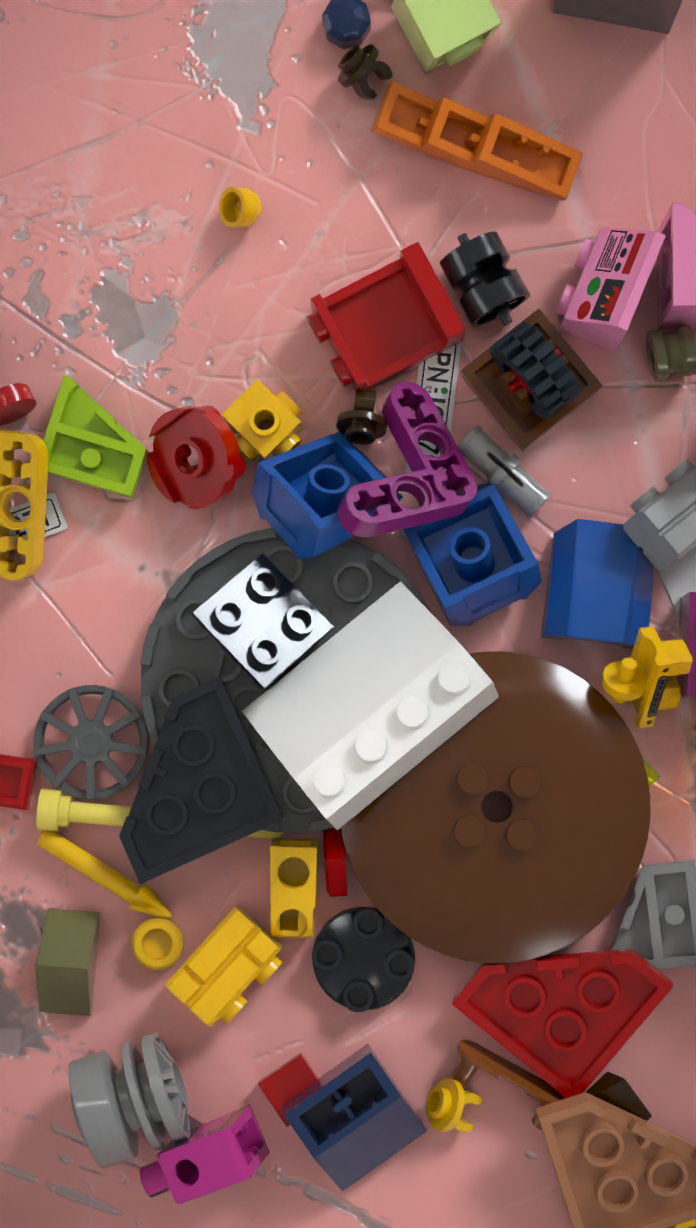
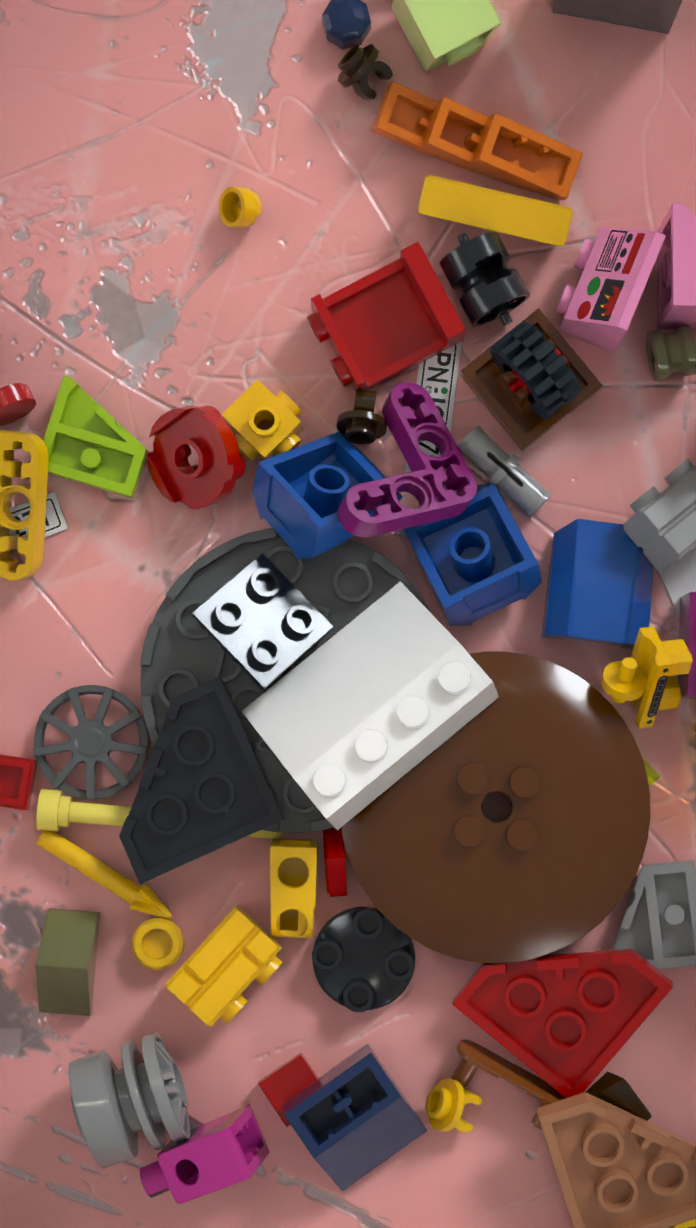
(495, 210): none -> yellow slope

